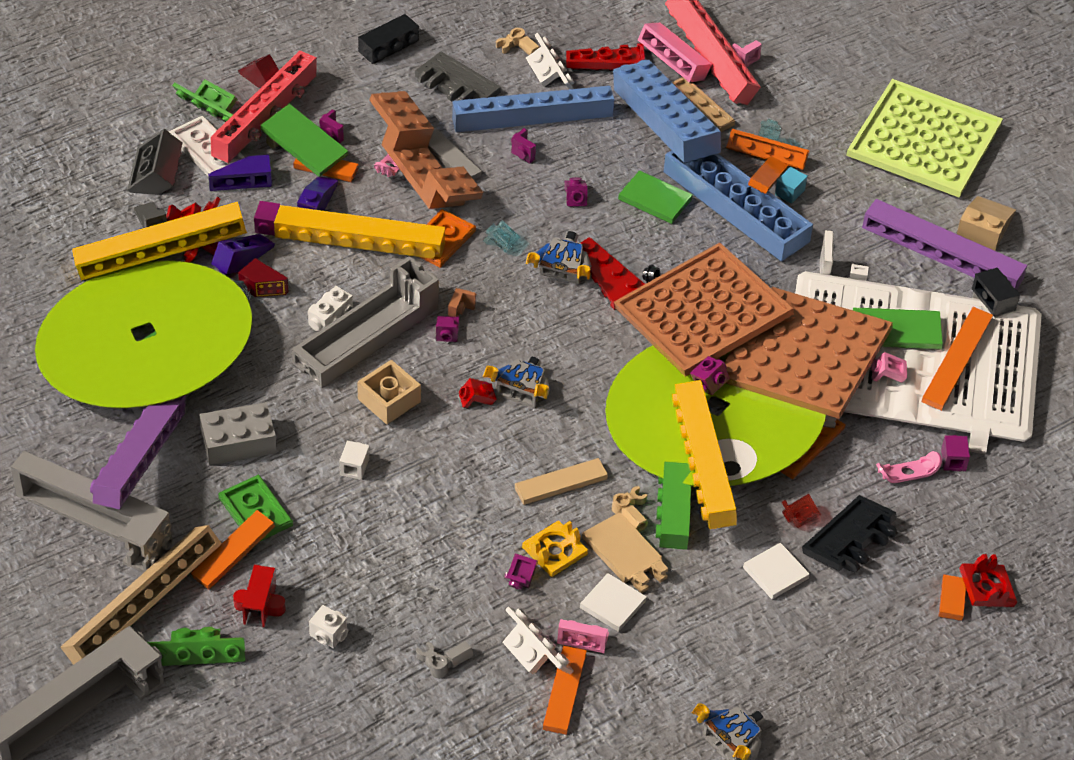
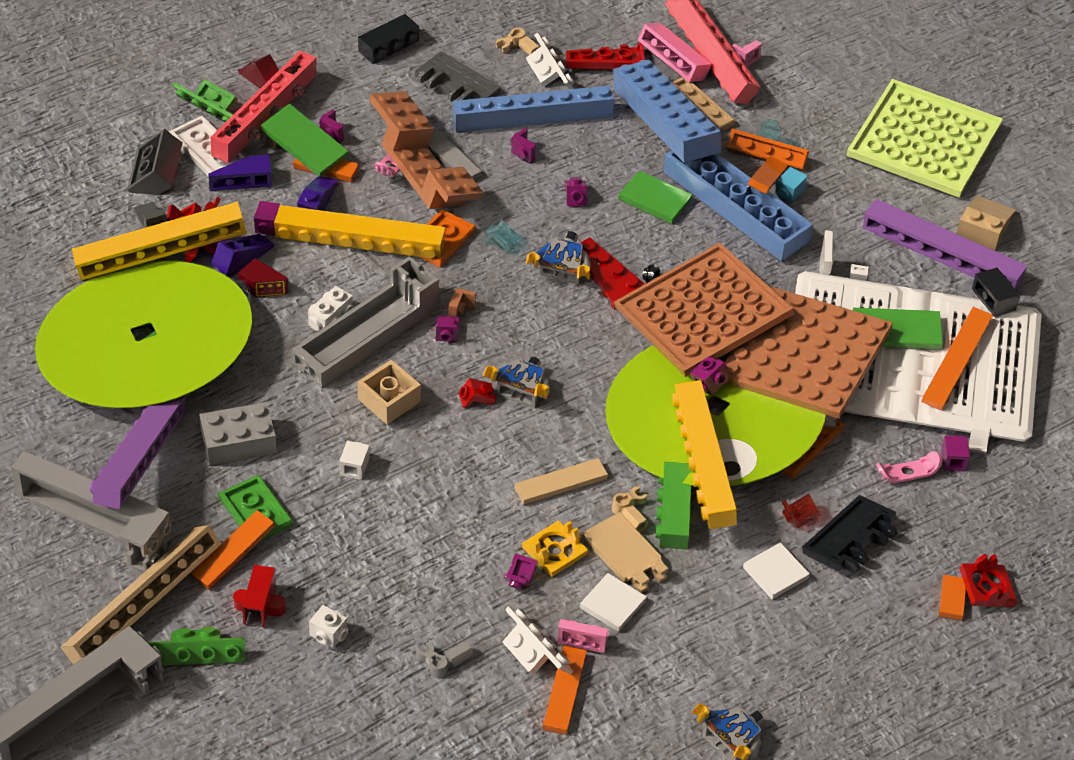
(890, 367): bright pink bracket -> none

